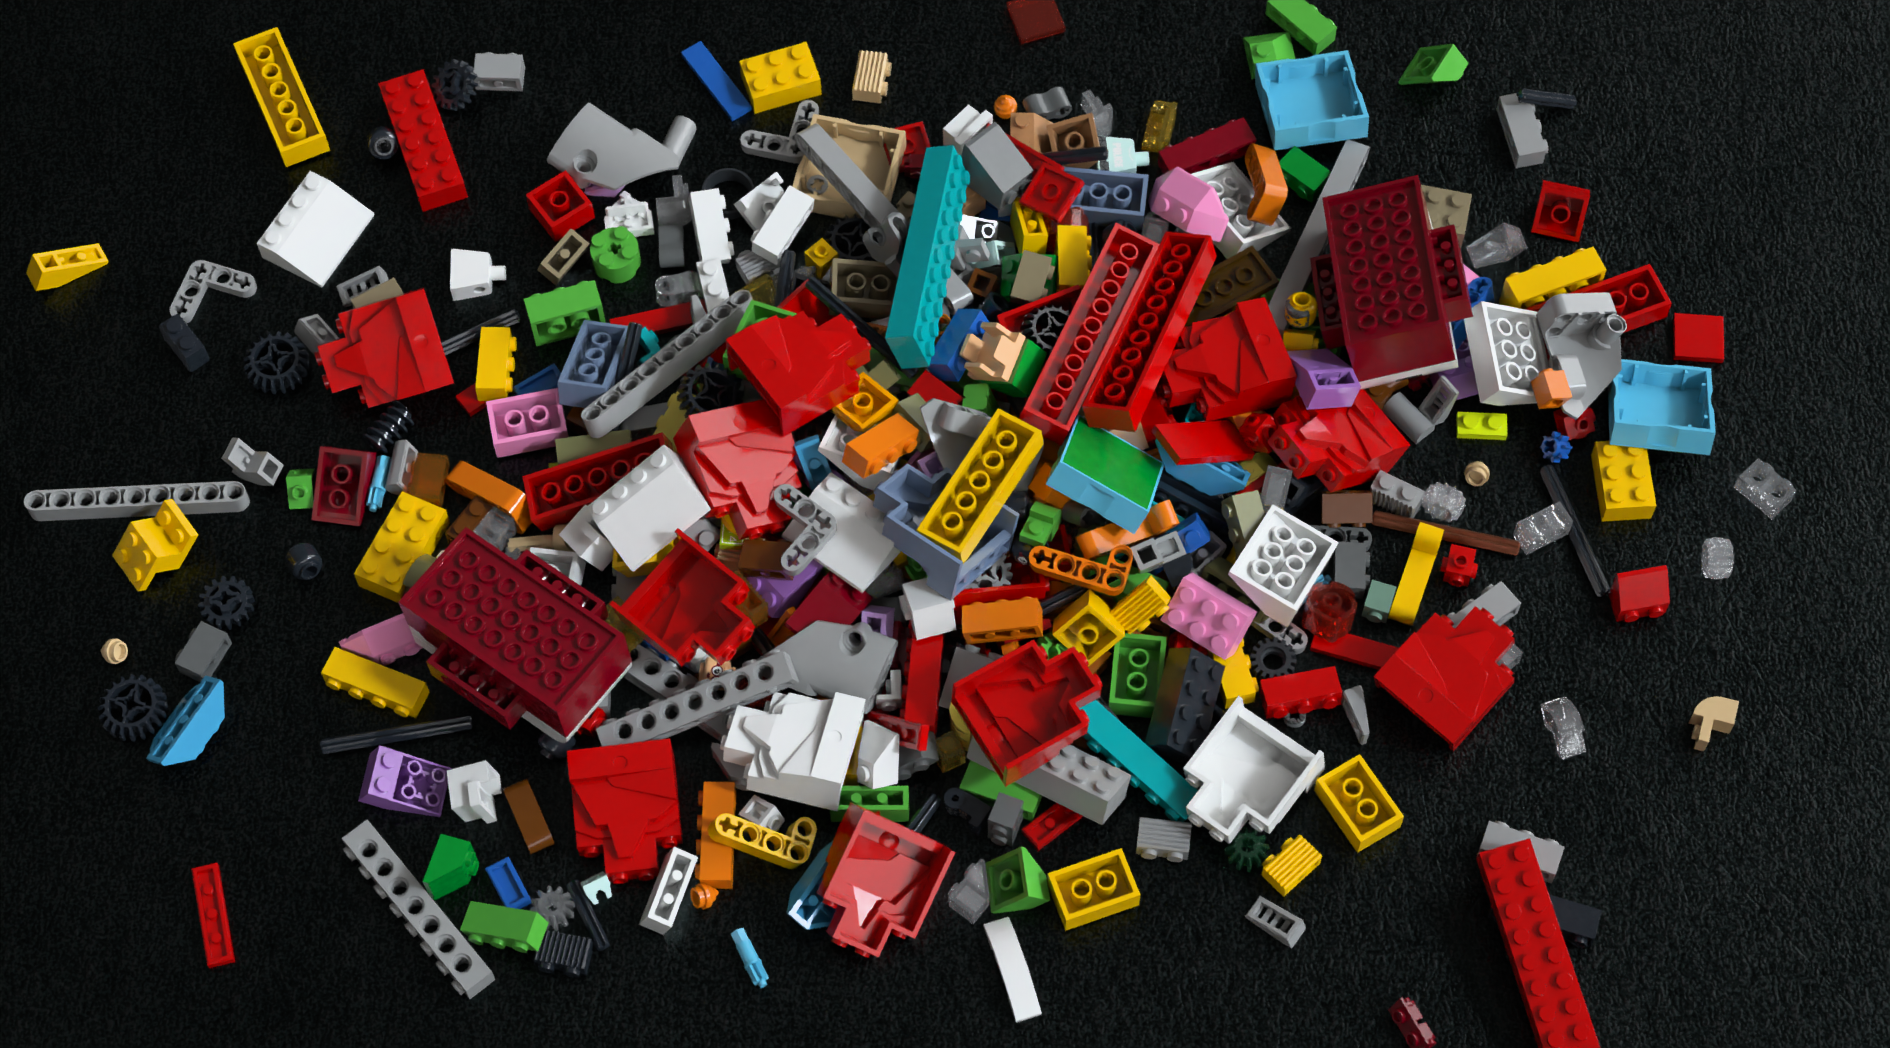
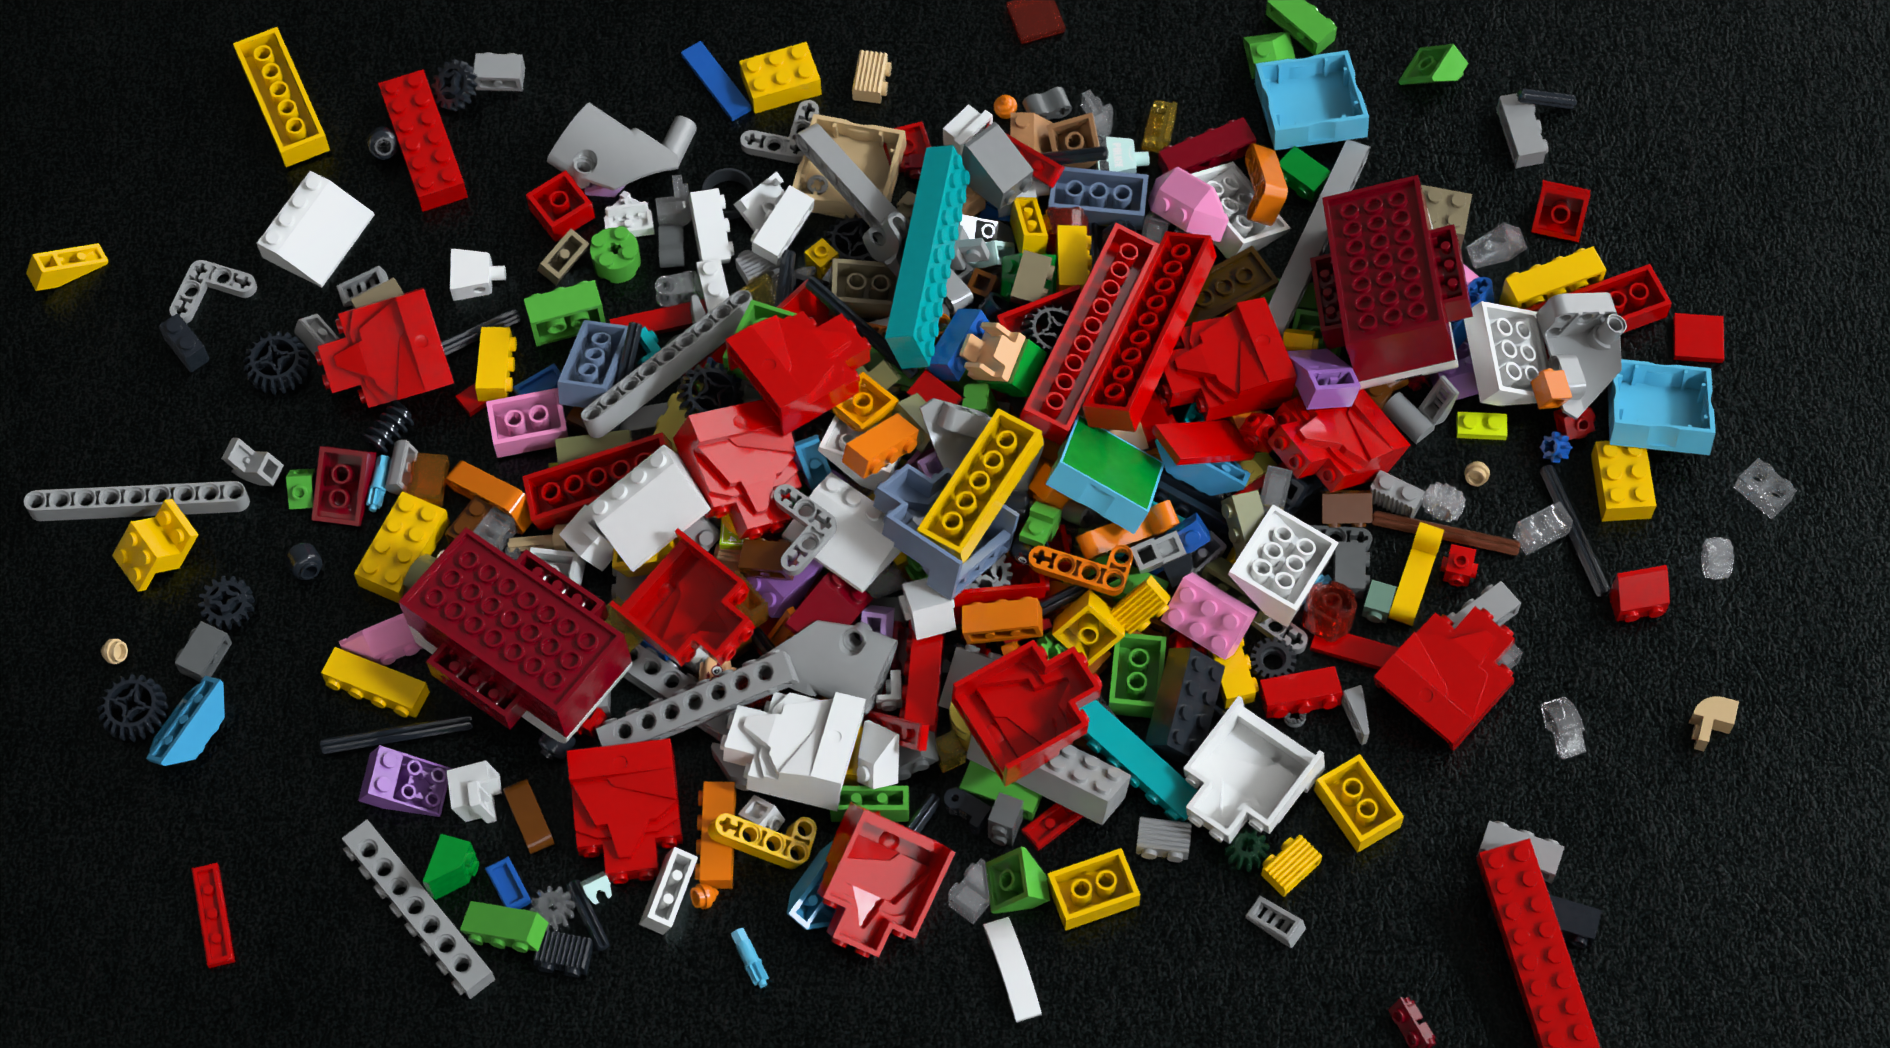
(1051, 192): red tile -> none
(1300, 310): yellow head -> none

